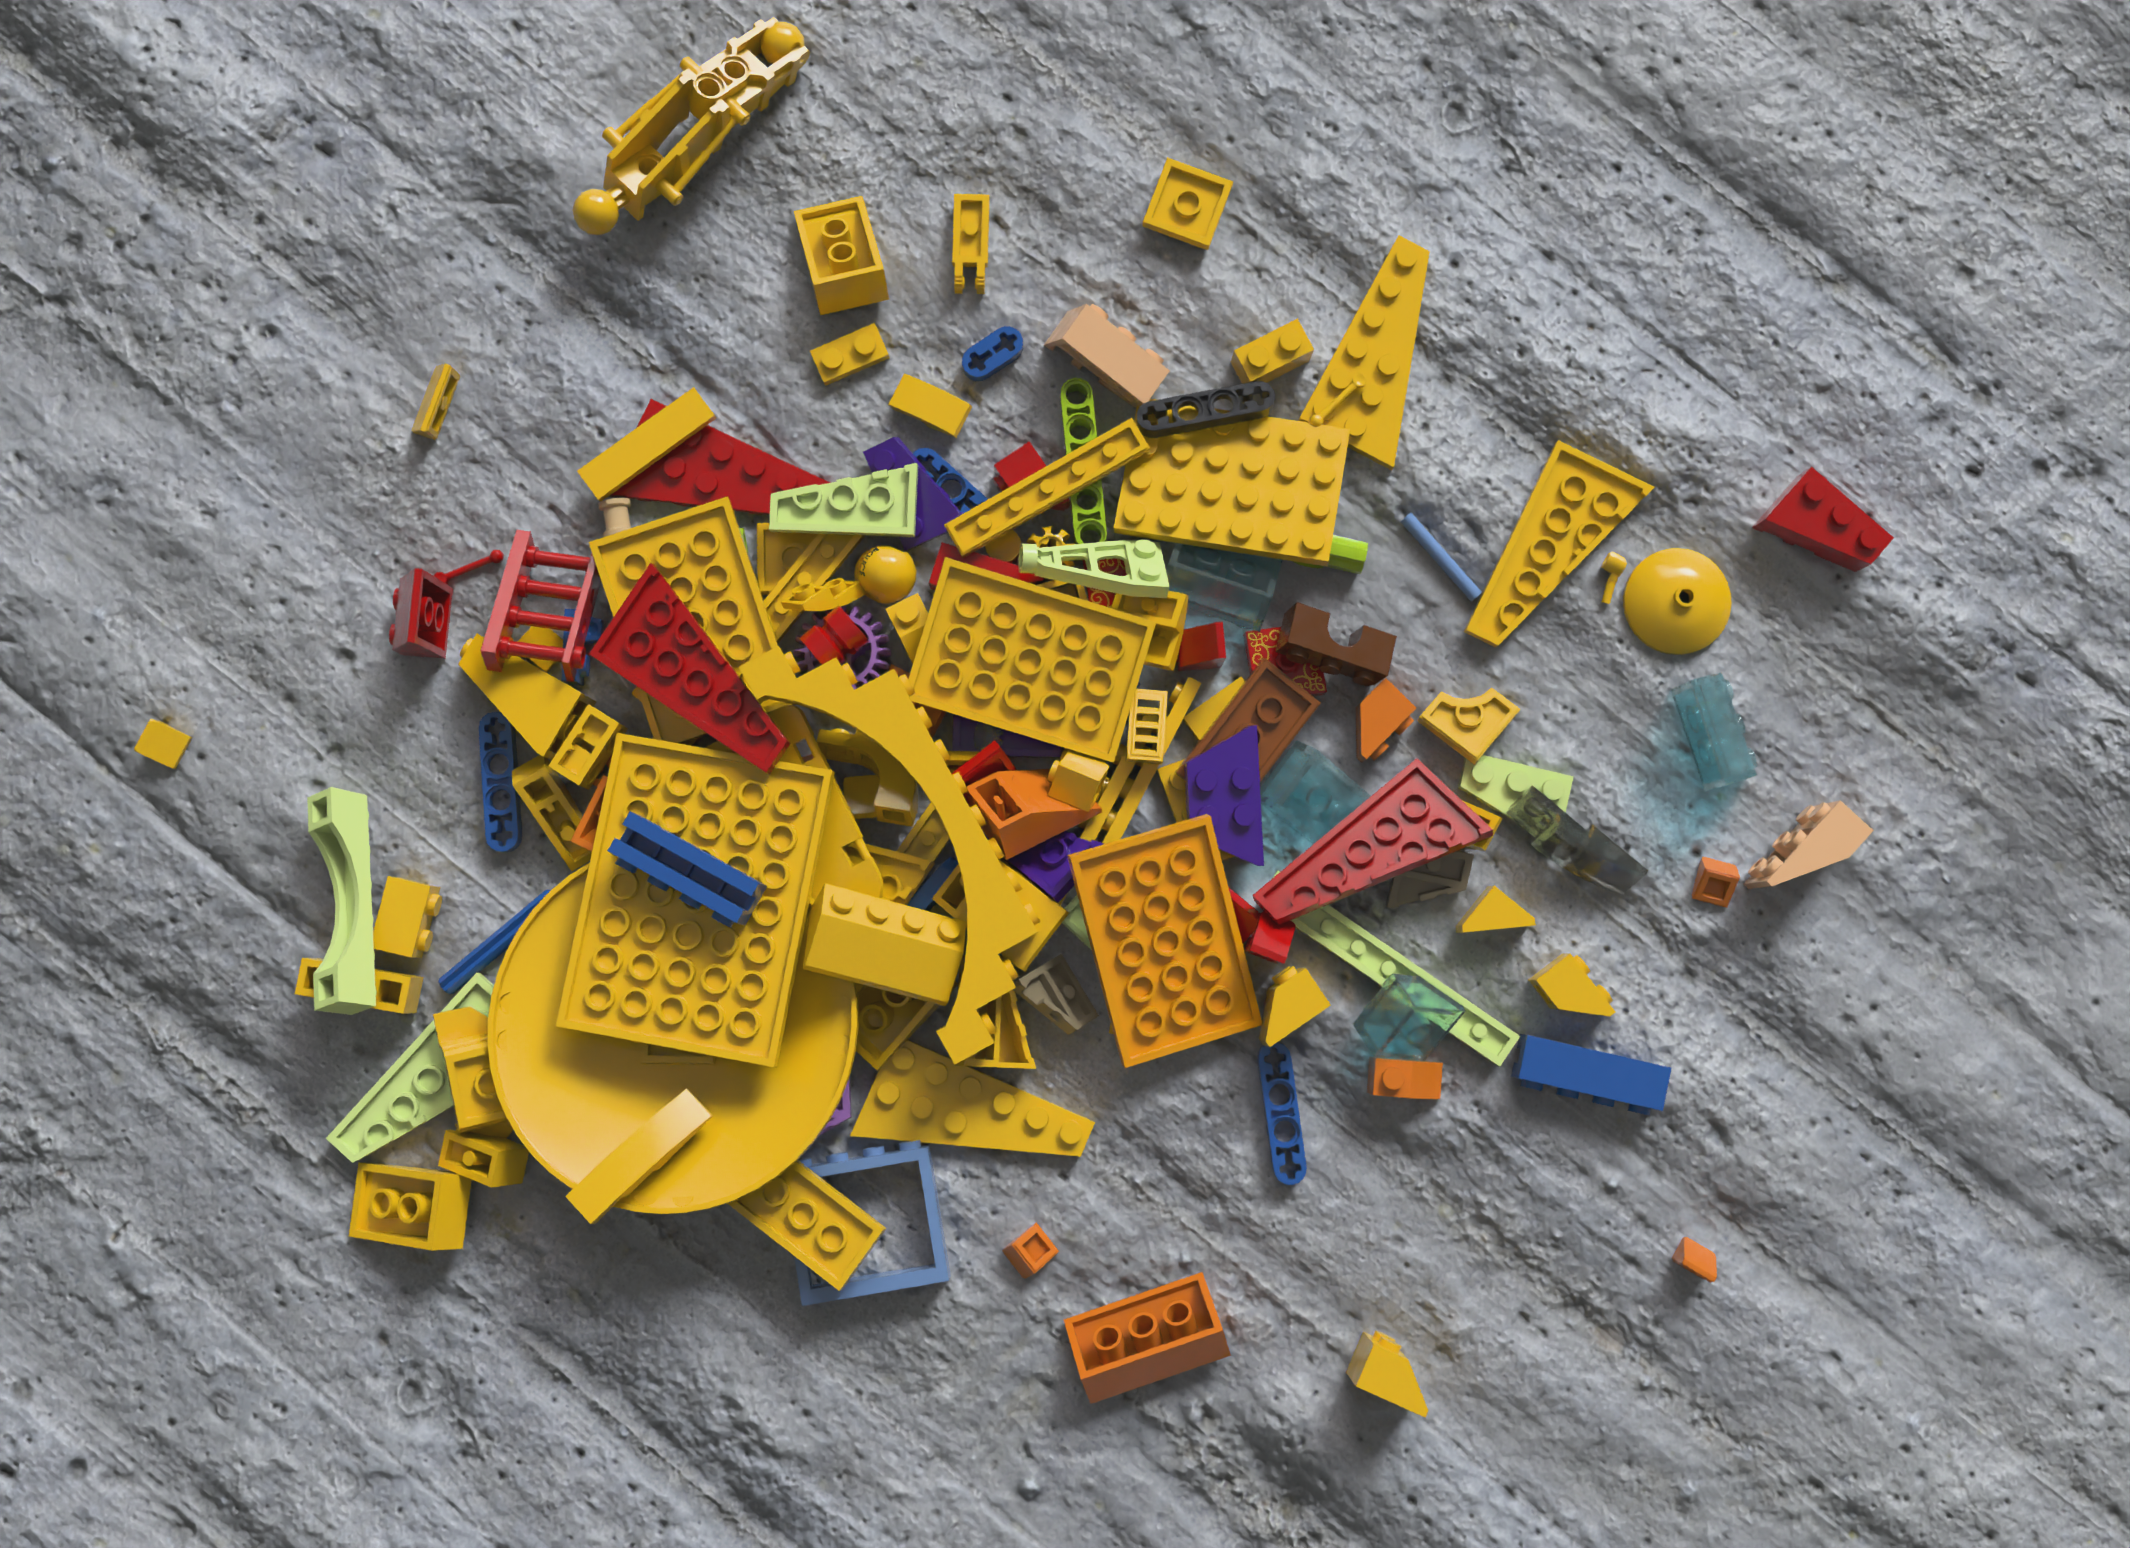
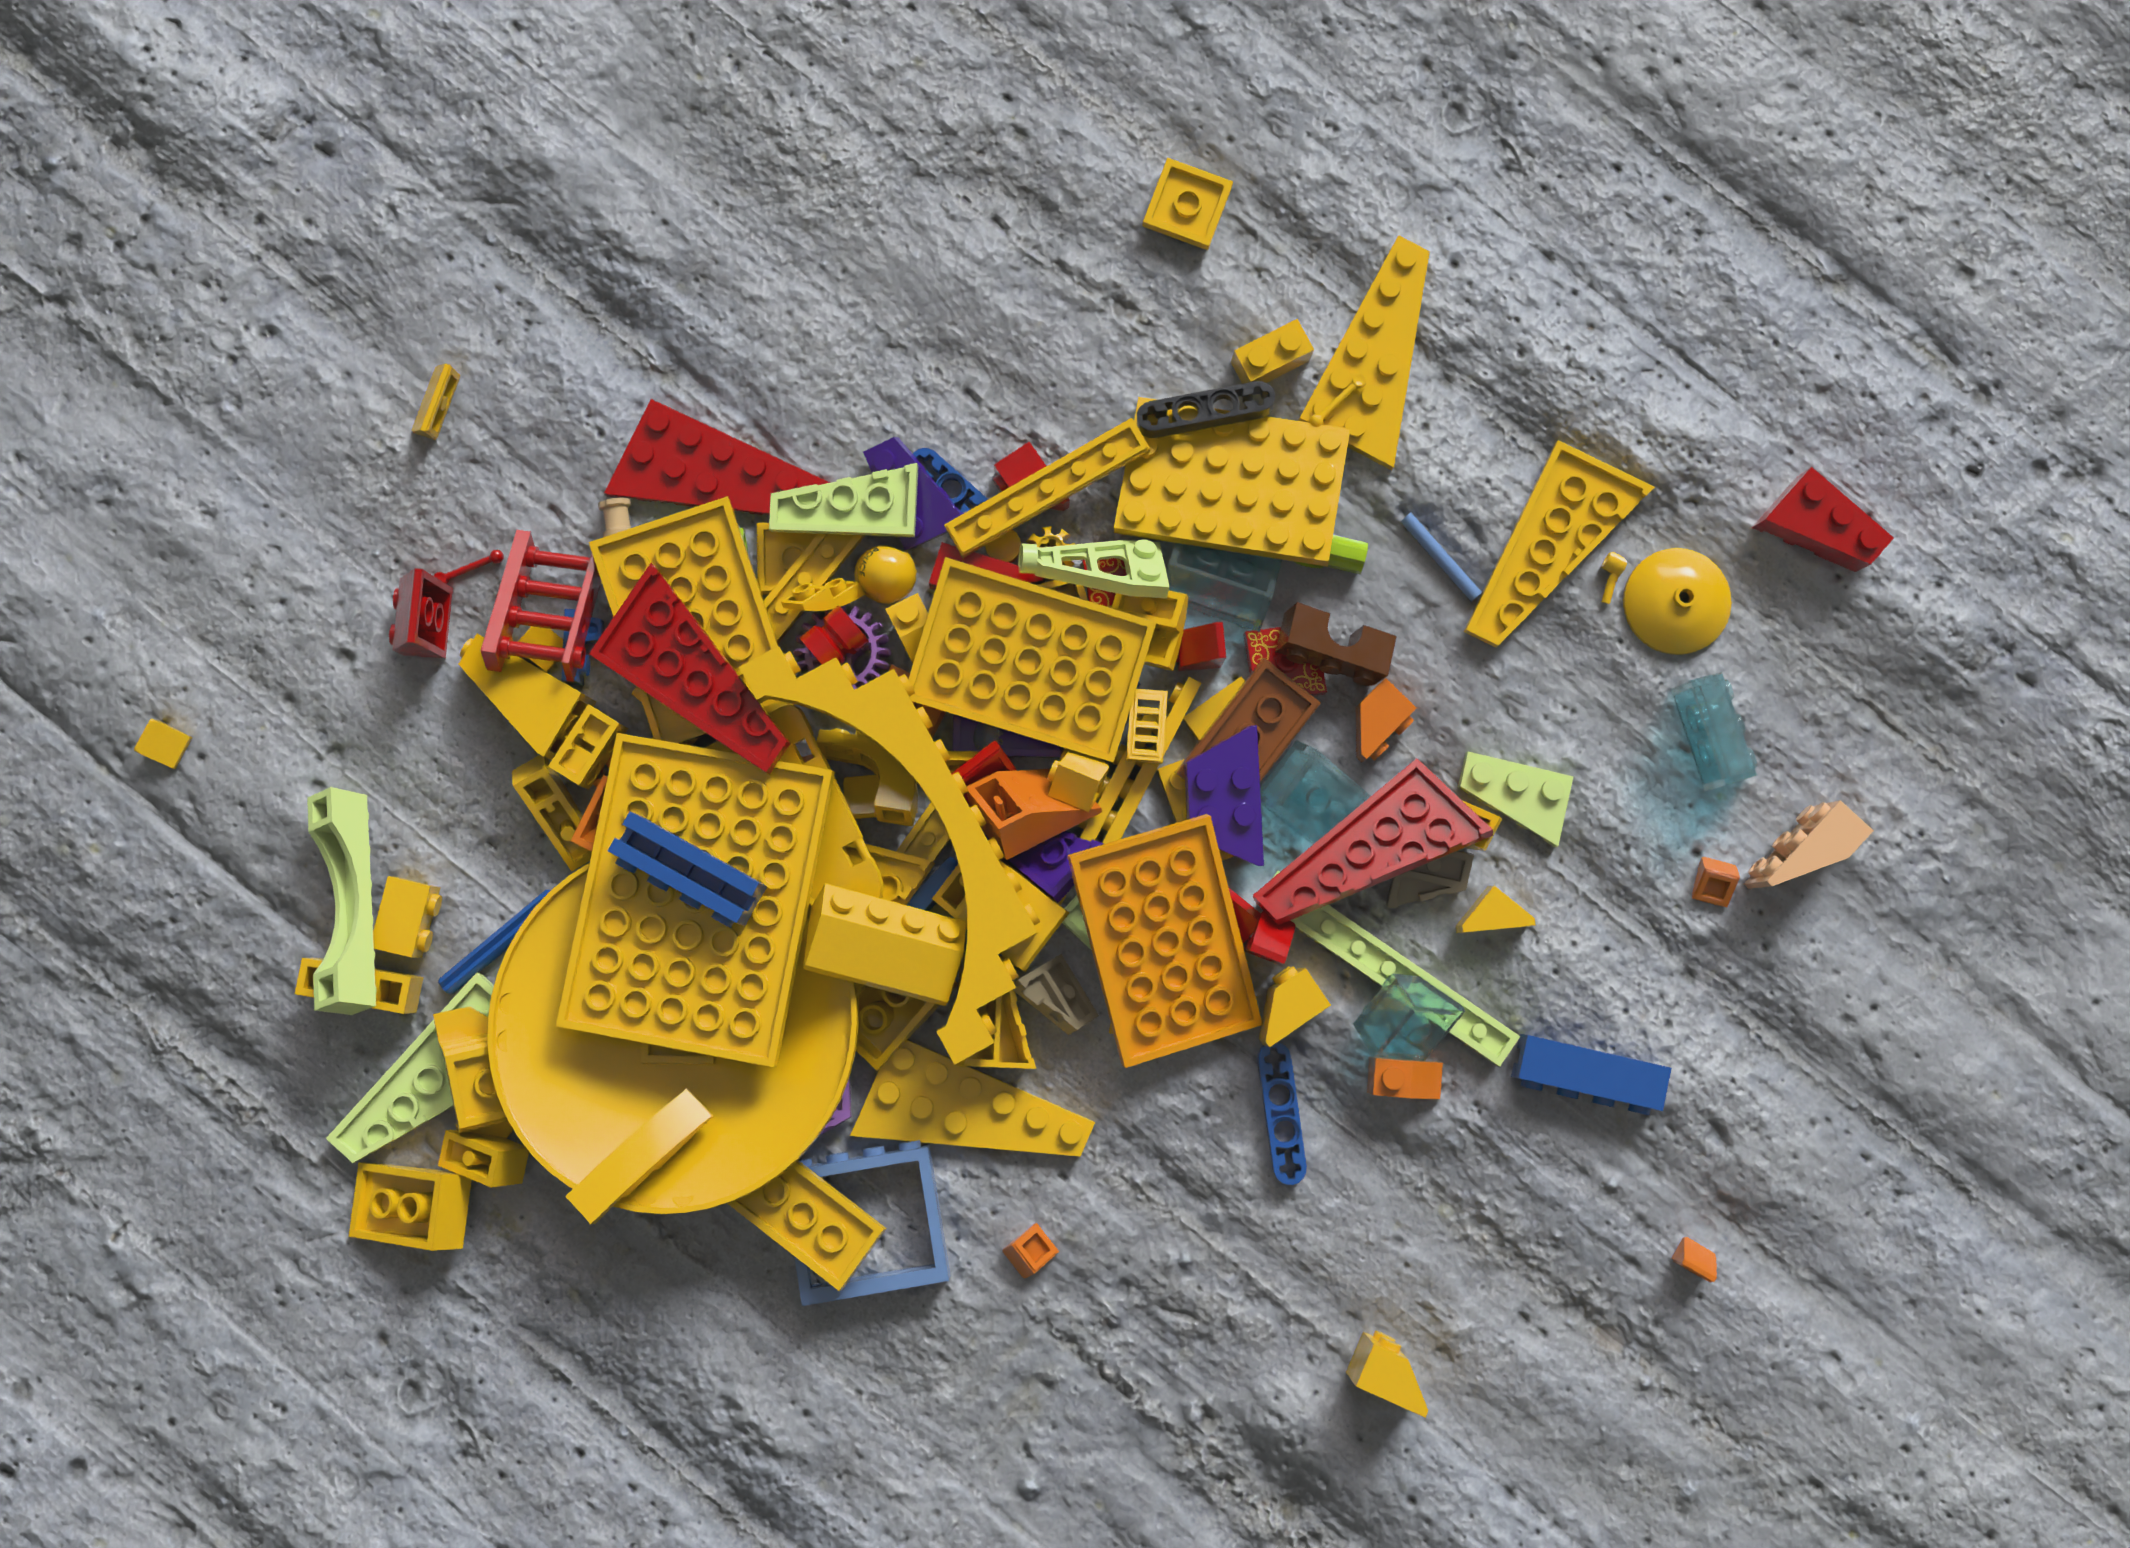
(493, 783): blue beam -> none
(646, 444): yellow tile -> none
(716, 93): yellow piece -> none
(841, 255): yellow slope -> none
(849, 354): yellow plate -> none
(930, 405): yellow slope -> none
(970, 238): yellow hinge -> none
(988, 347): blue beam -> none
(1073, 416): lime beam -> none
(1109, 354): light nougat wedge -> none
(1146, 1338): orange slope -> none
(1471, 723): yellow tile -> none
(1568, 988): yellow slope -> none
(1576, 849): clear smoke slope -> none

